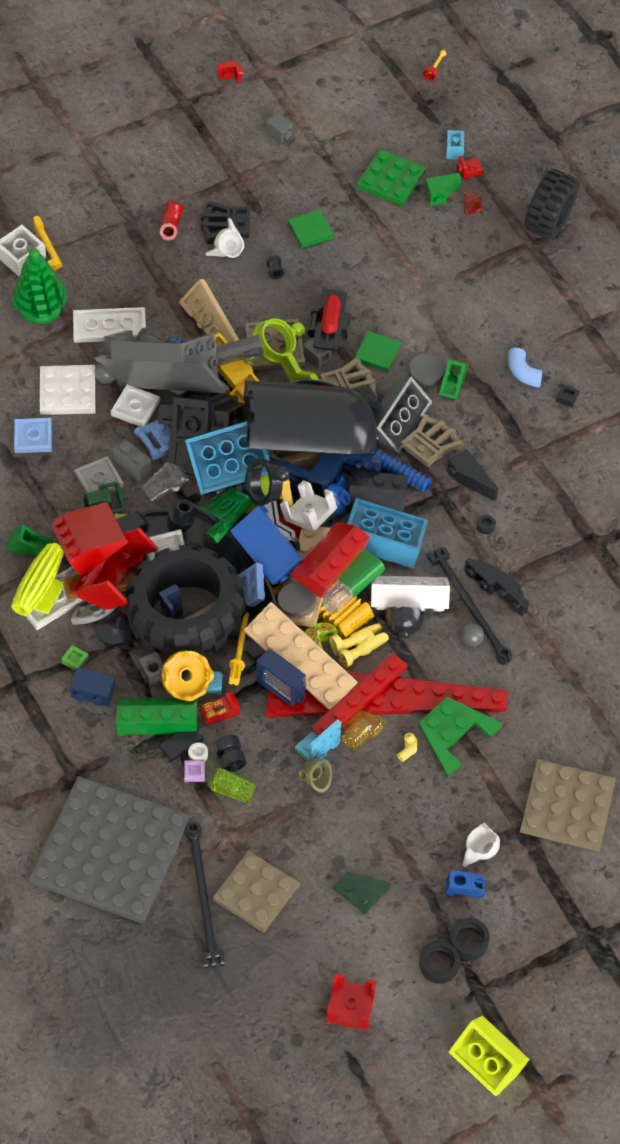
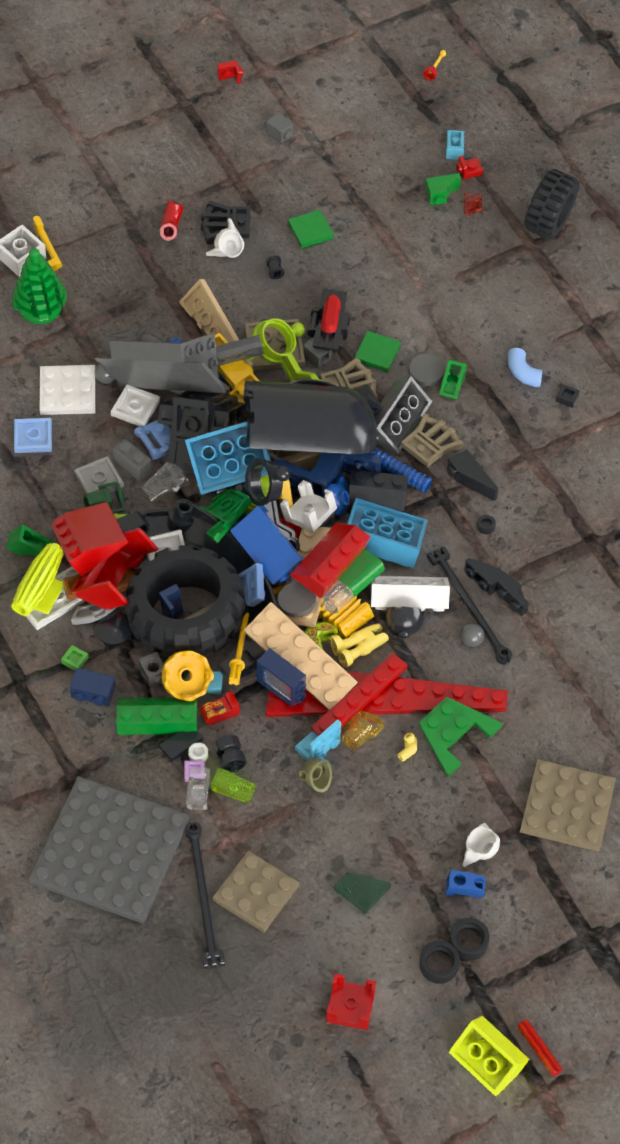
(97, 323): white tile -> none
(198, 788): none -> clear arch
(391, 177): green plate -> none
(540, 1047): none -> red axle

